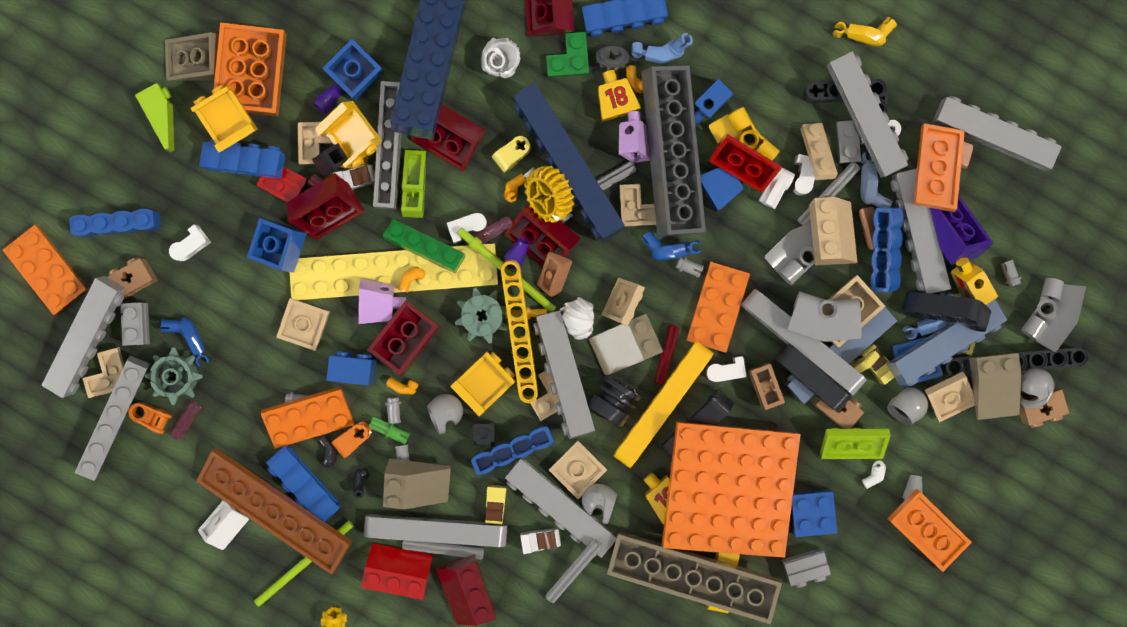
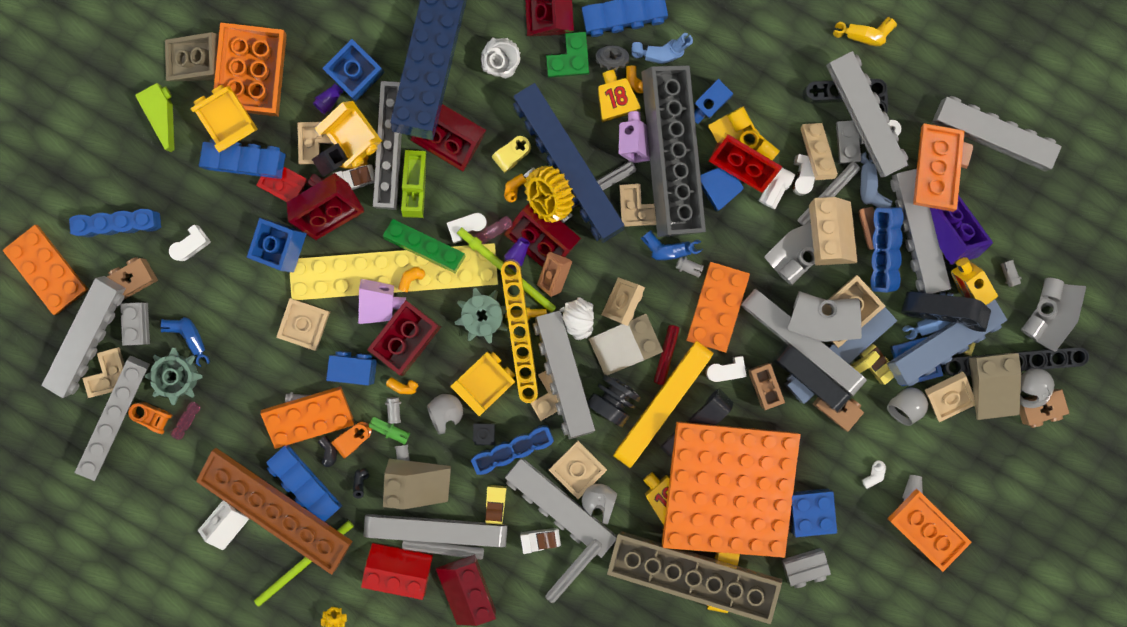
(855, 443): lime plate -> none

